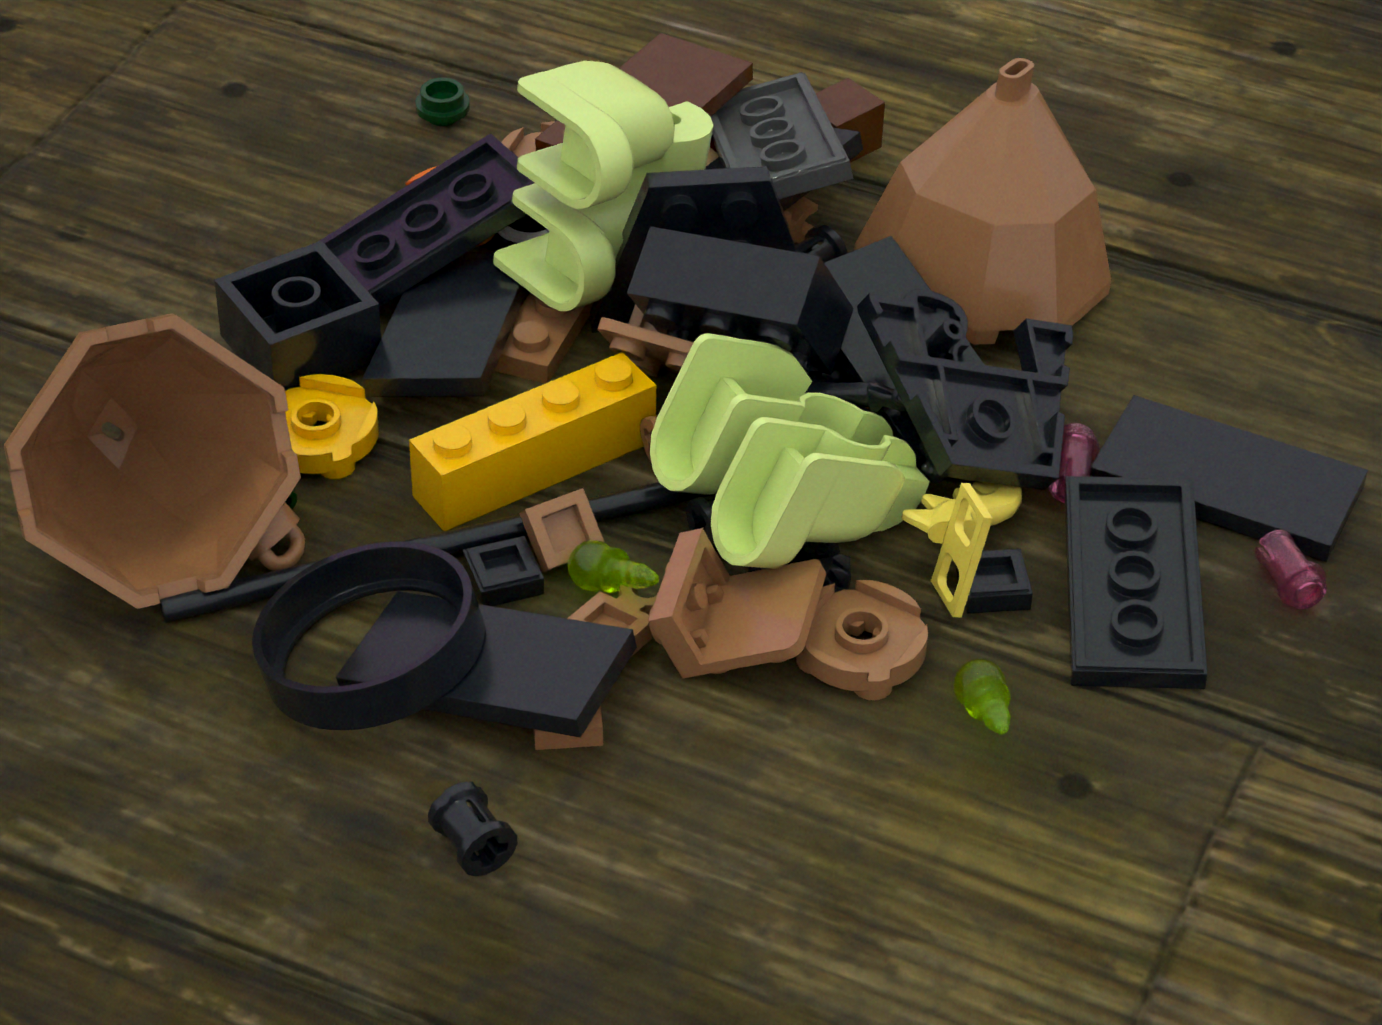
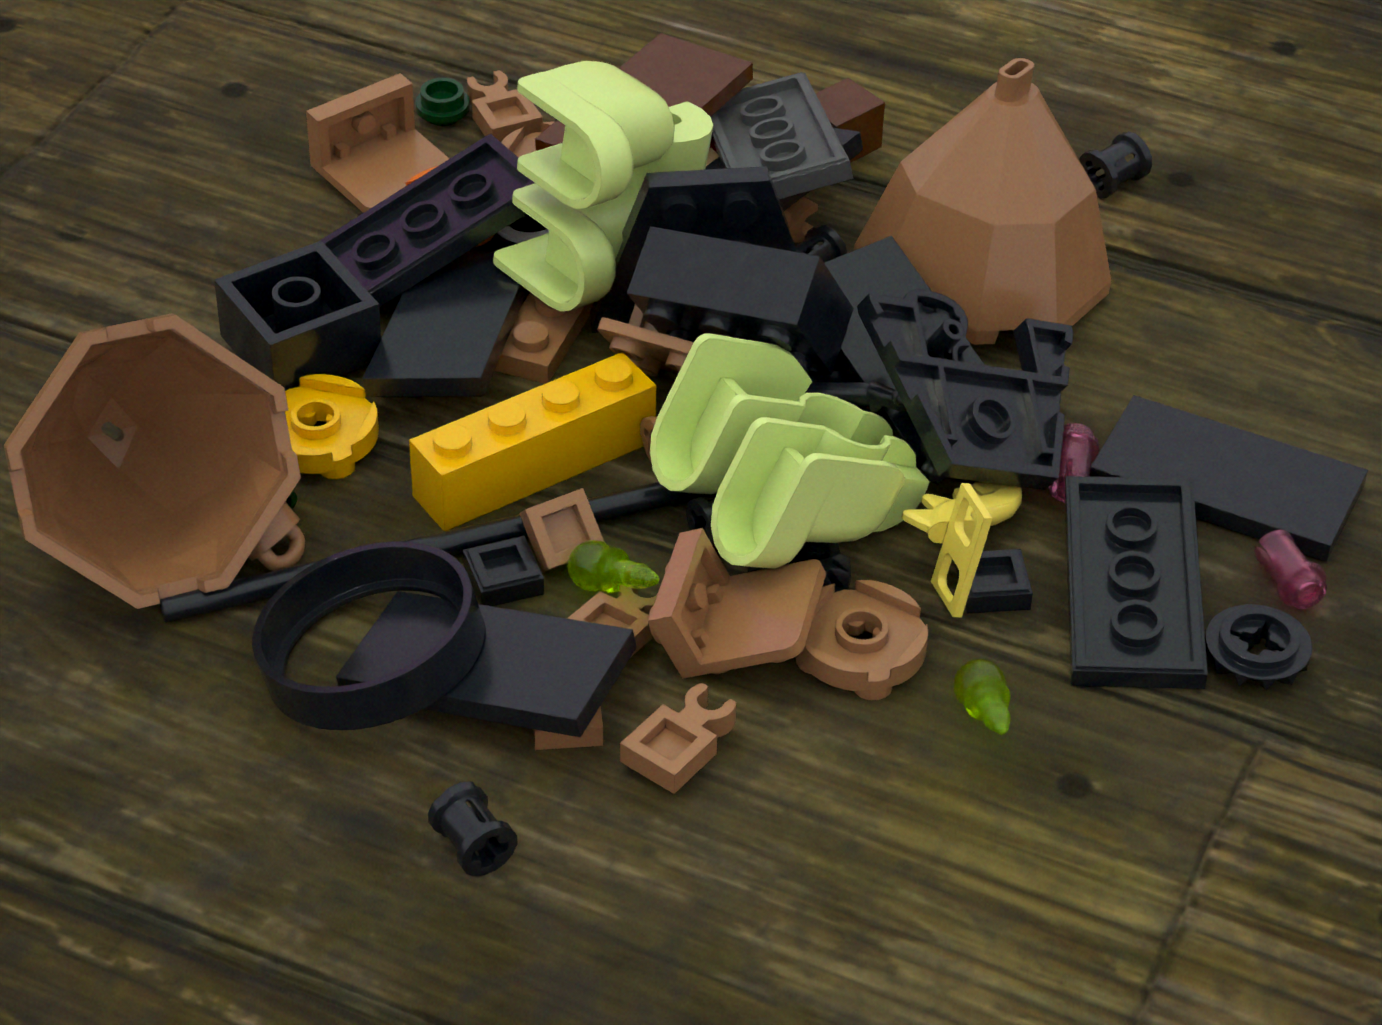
(370, 142): none -> medium nougat bracket
(501, 110): none -> medium nougat plate
(677, 745): none -> medium nougat plate
(1114, 164): none -> black bush
(1242, 627): none -> black gear

